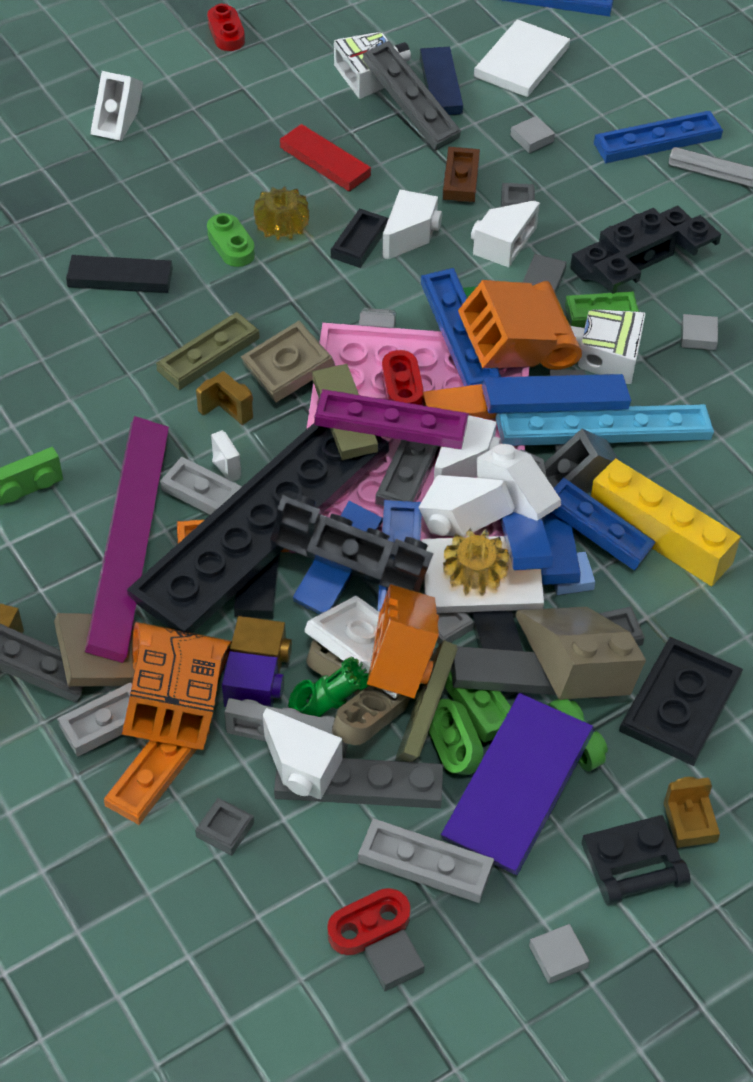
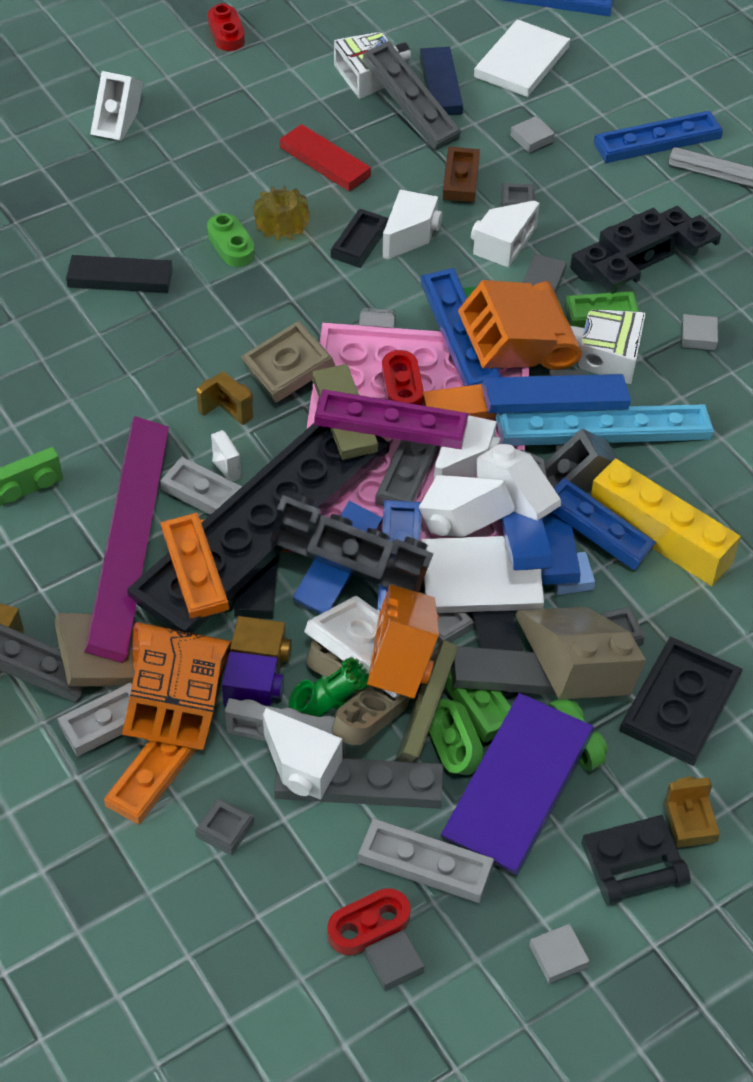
(194, 566): none -> orange tile
(207, 350): olive tile -> none
(476, 562): clear yellow gear -> none

